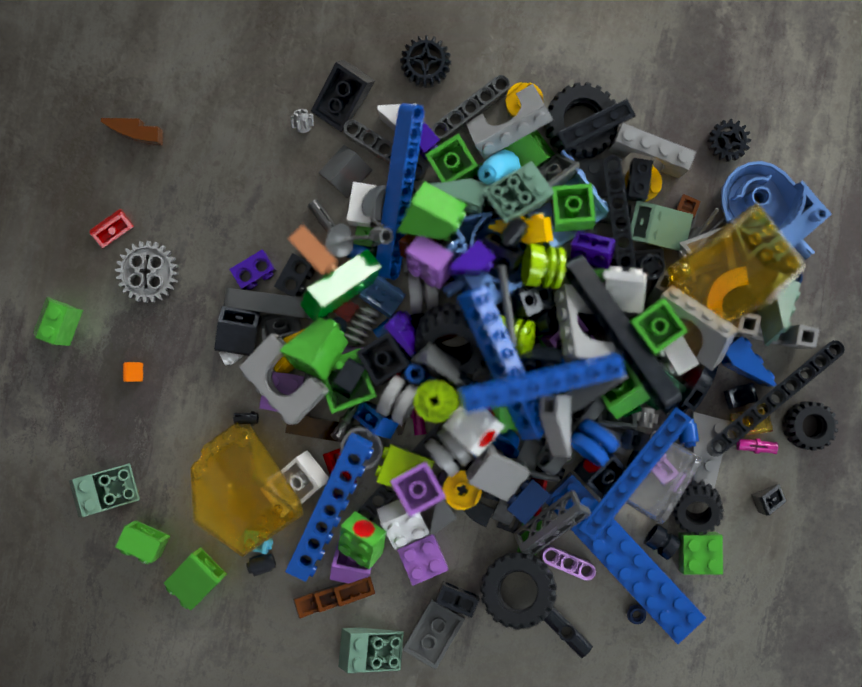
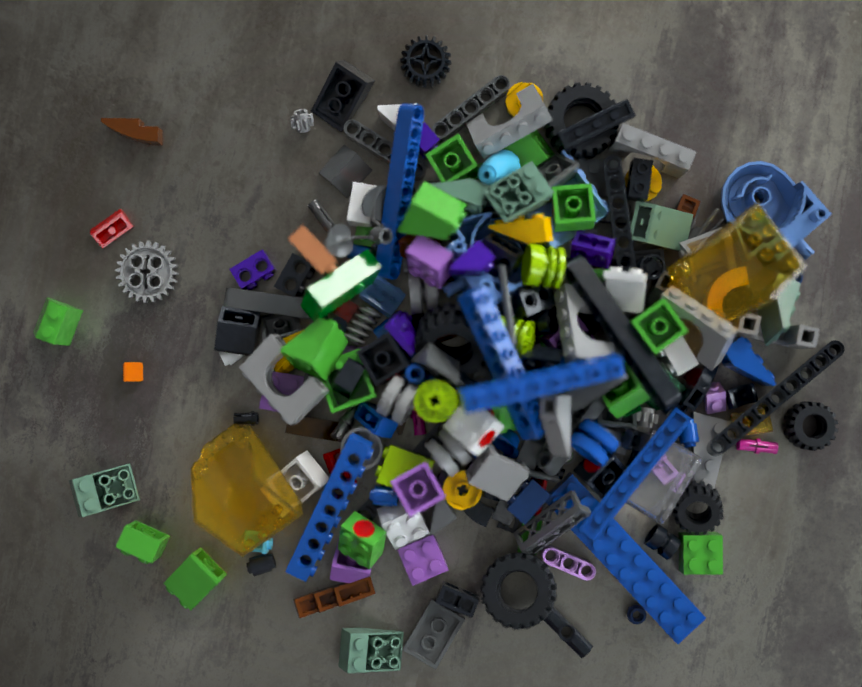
(384, 496): none -> blue brick
(514, 232): black brick -> none
(715, 399): none -> lavender bracket
(722, 138): black gear -> none
(769, 499): black slope -> none

